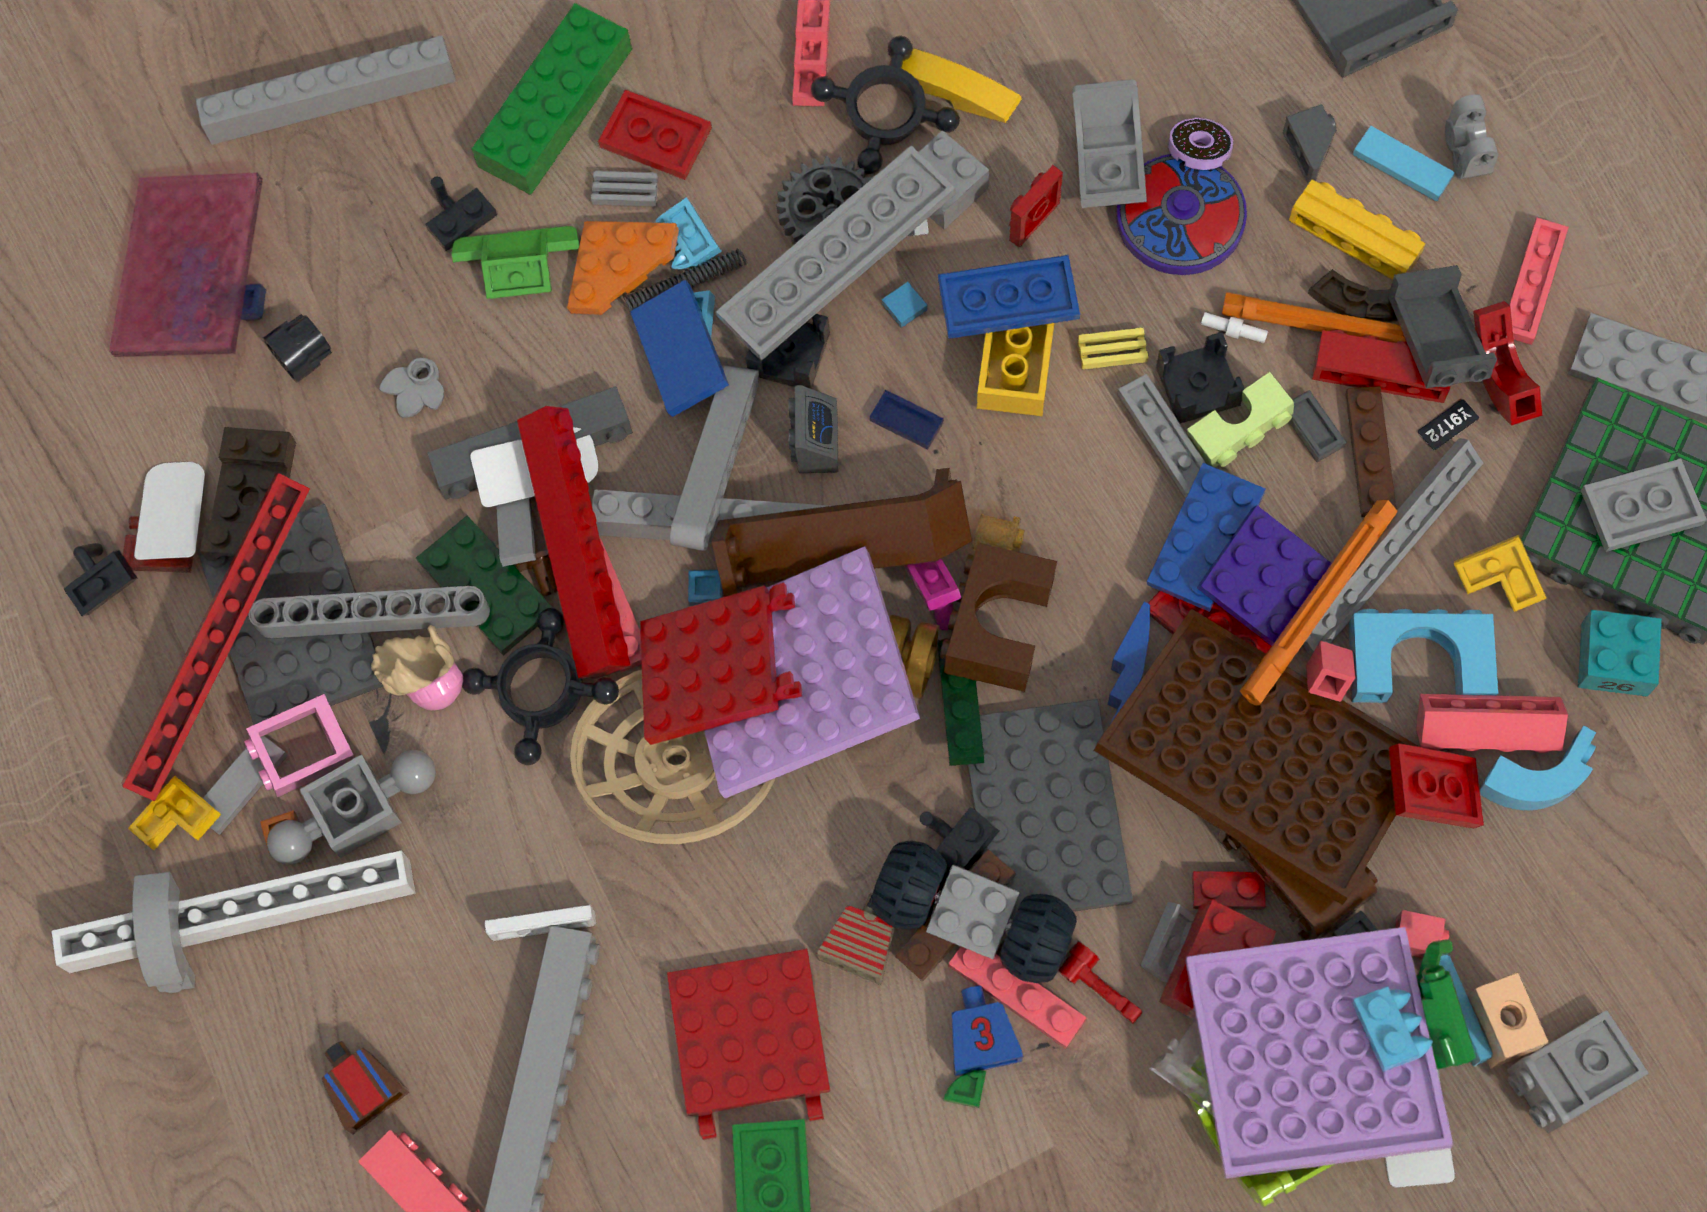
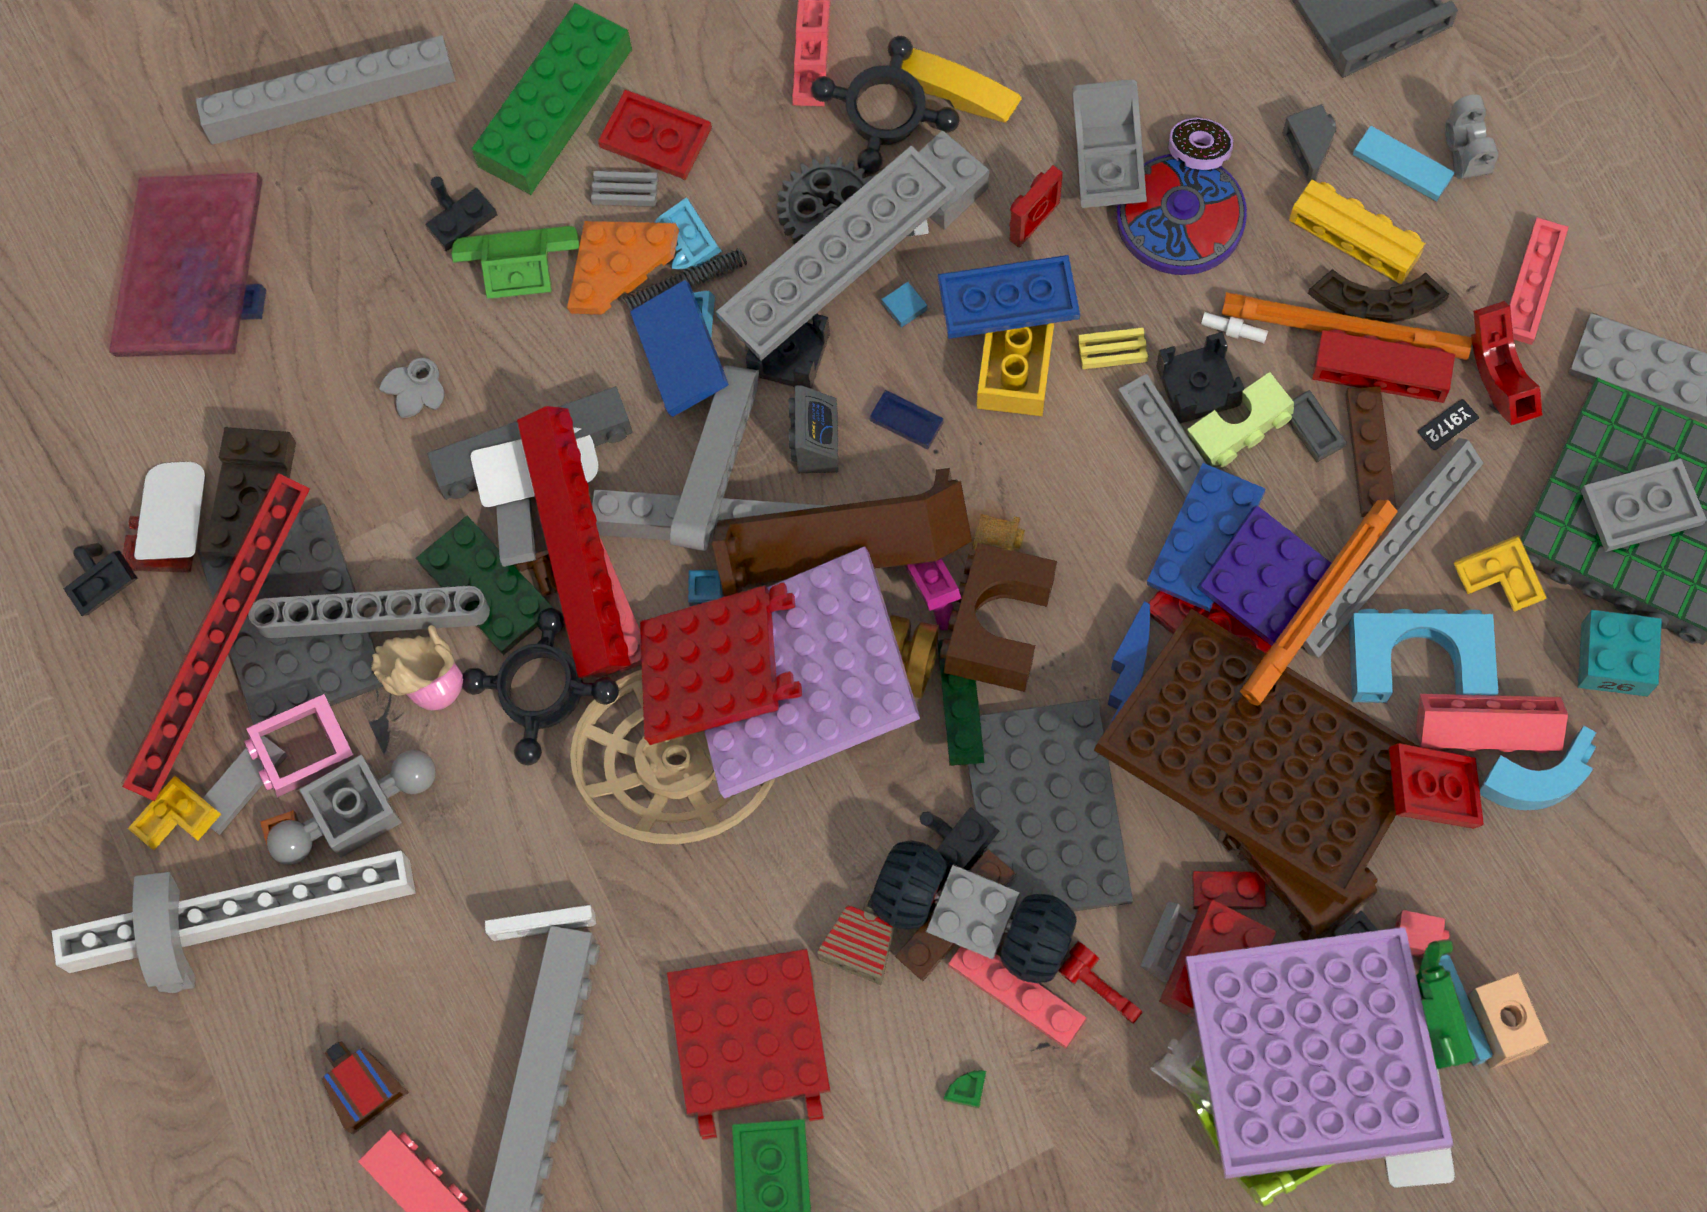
(298, 346): black piece -> none
(982, 1035): blue torso -> none
(1330, 671): coral brick -> none
(1389, 1029): medium azure plate -> none
(1439, 327): dark grey panel -> none
(1576, 1072): light grey bracket -> none

